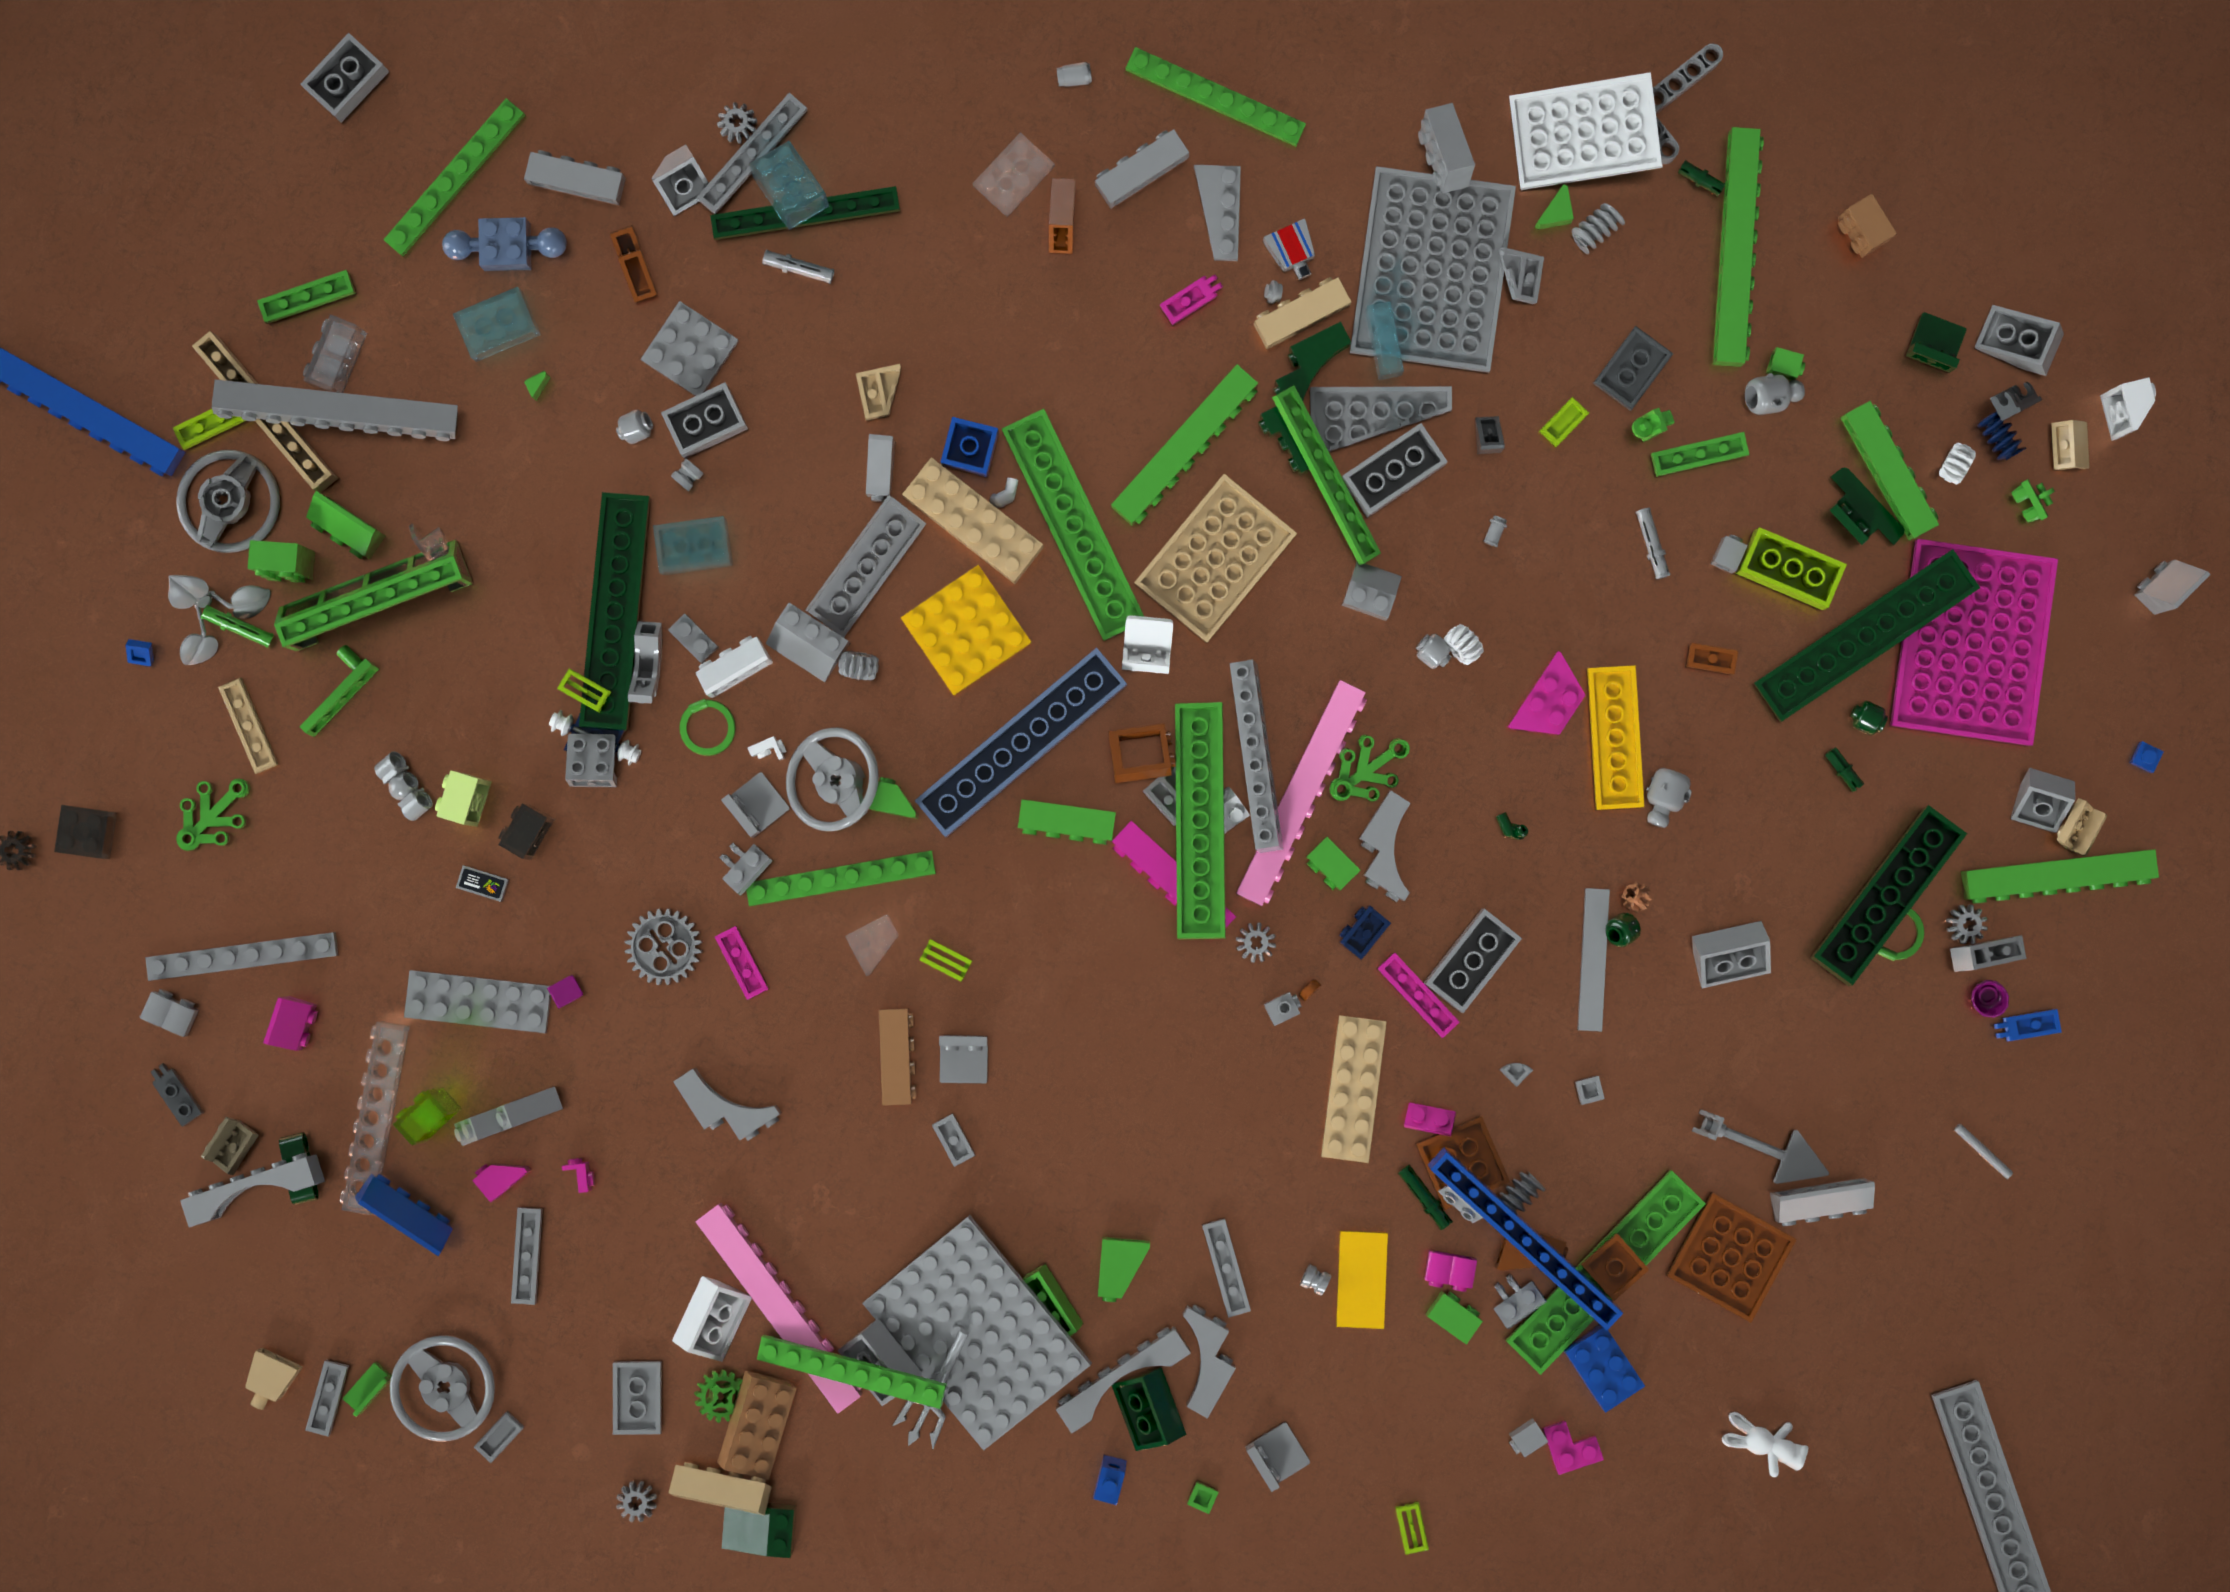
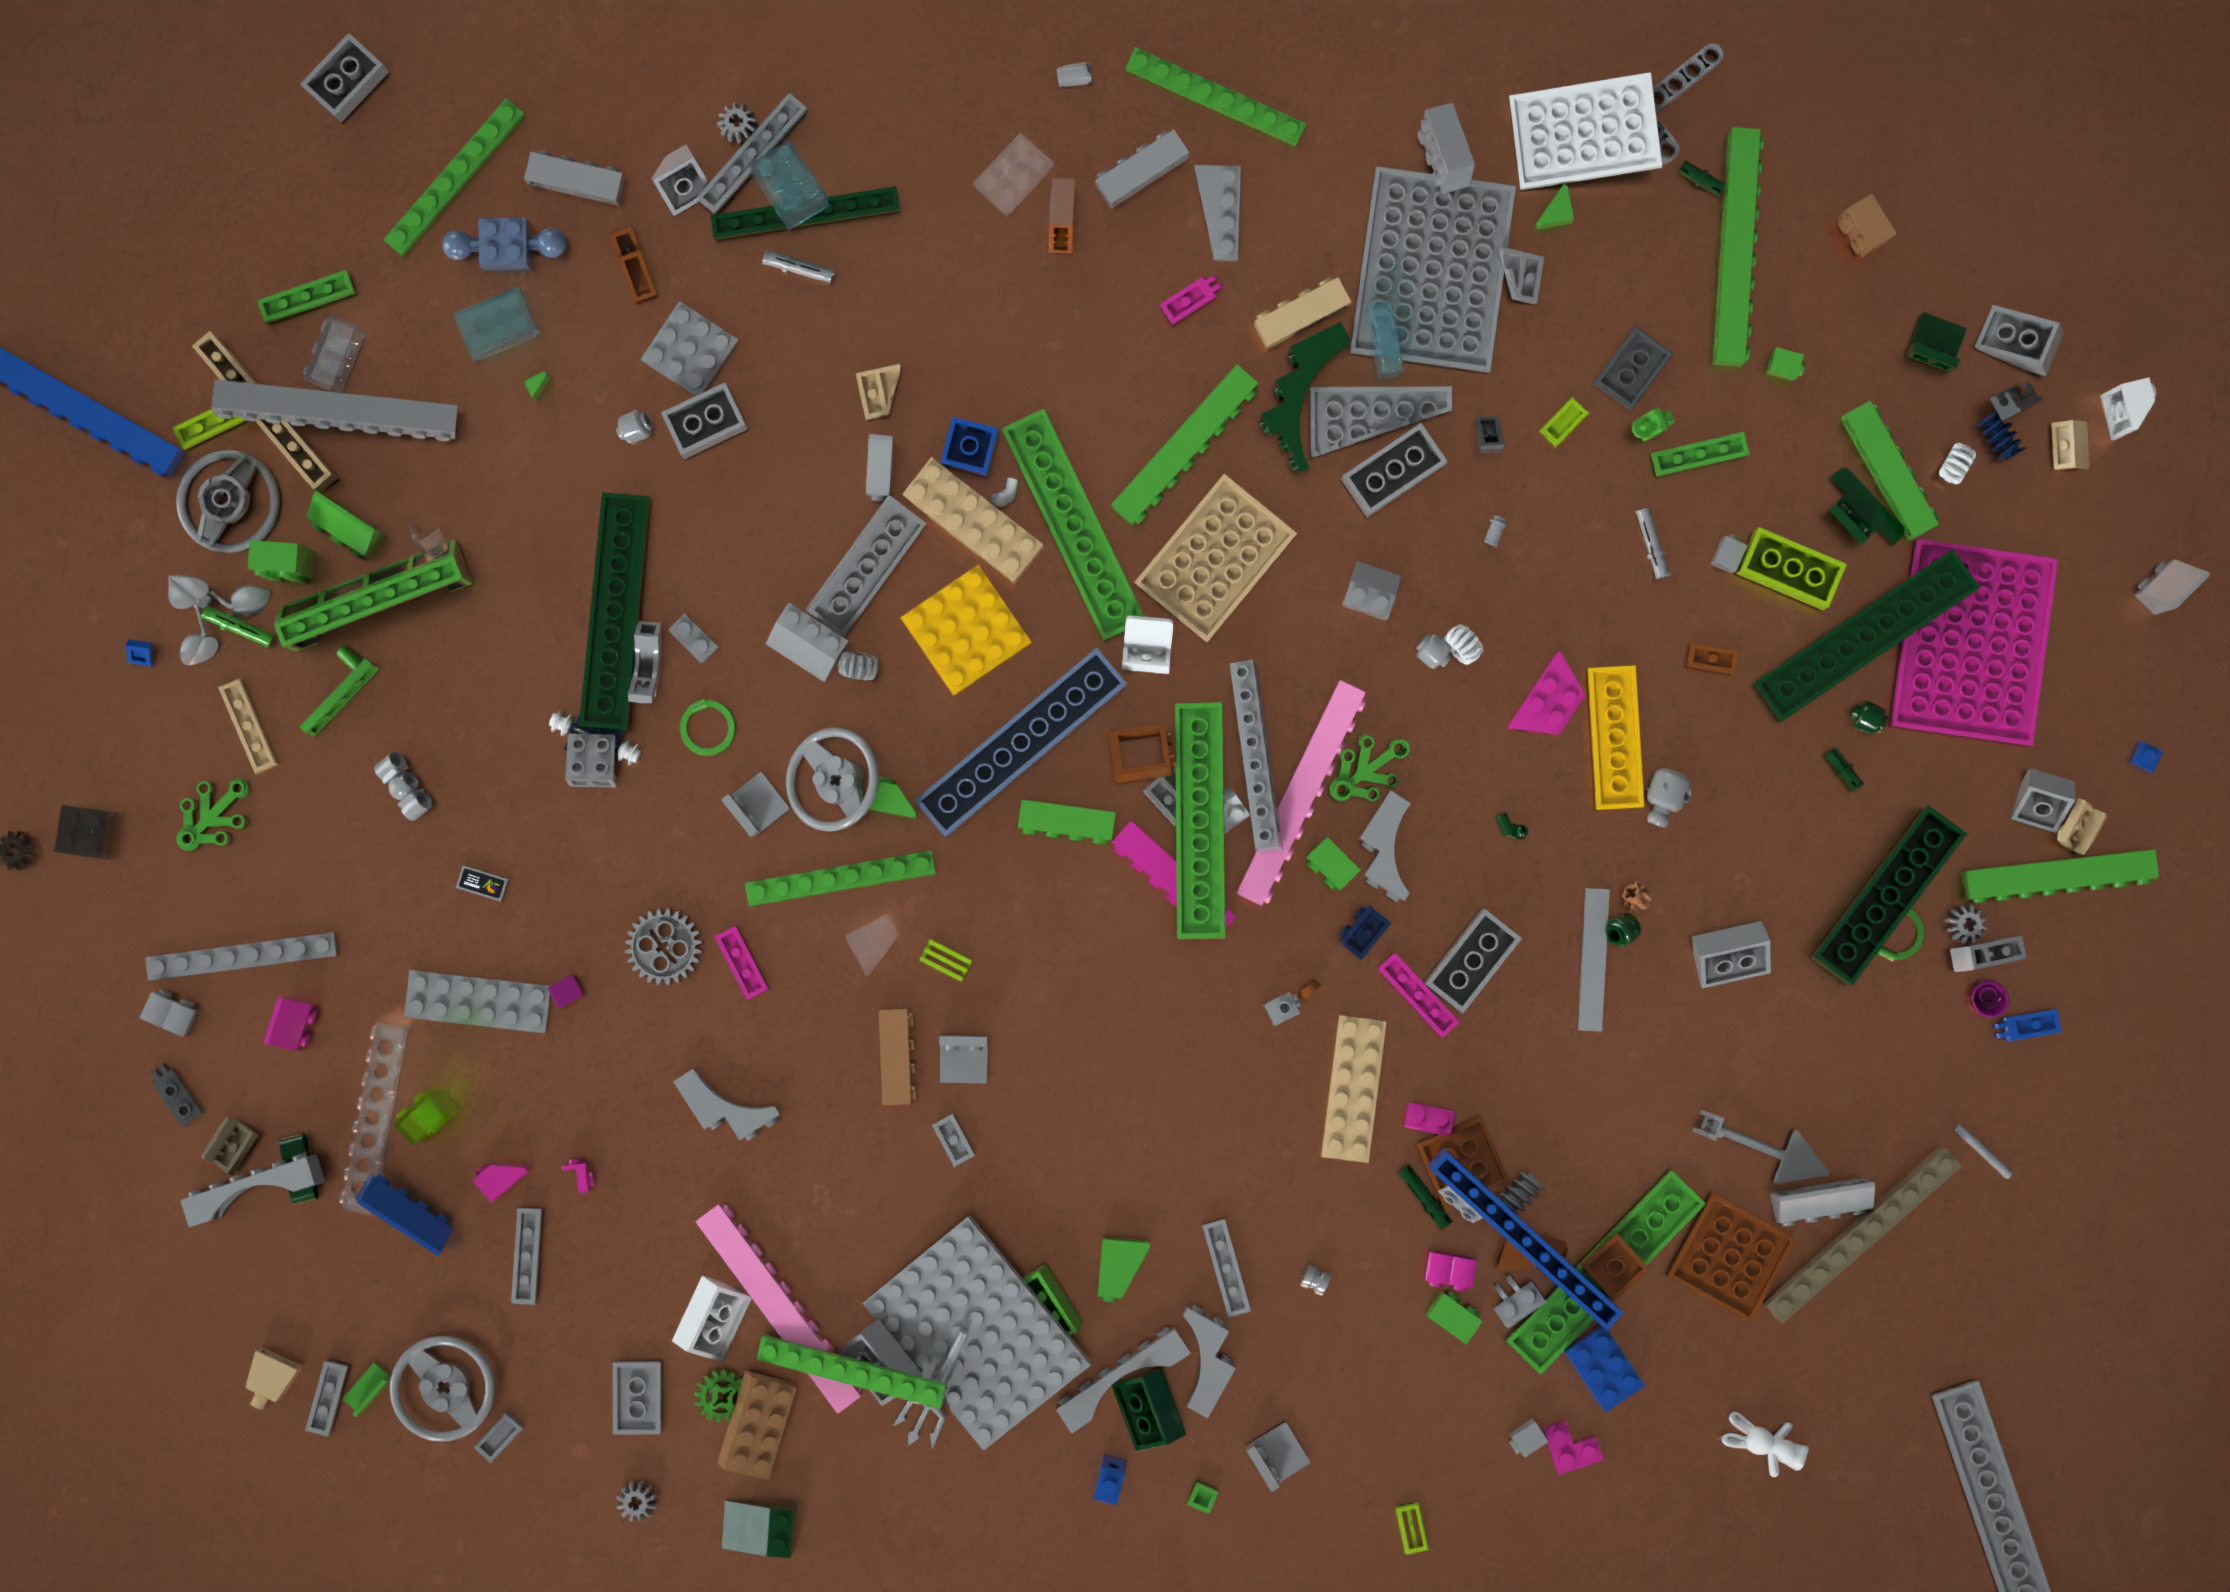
(462, 798): yellowish green brick -> none
(507, 1116): light grey arch -> none
(525, 831): clear smoke brick -> none
(601, 700): lime tile -> none
(687, 474): light grey wheel -> none
(692, 545): clear light blue brick -> none
(720, 1489): tan brick -> none
(733, 666): white slope -> none
(746, 869): light grey hinge -> none
(763, 748): white bracket -> none
(1247, 943): light grey gear -> none
(1273, 292): light grey plate -> none
(1292, 248): torso -> none
(1326, 475): bright green plate -> none
(1361, 1279): yellow tile -> none
(1516, 1072): light grey tile -> none
(1589, 1090): light grey plate -> none
(1596, 226): light grey piece -> none
(1772, 394): light grey piece -> none
(1861, 1234): none -> dark tan brick
(2026, 491): bright green hips -> none

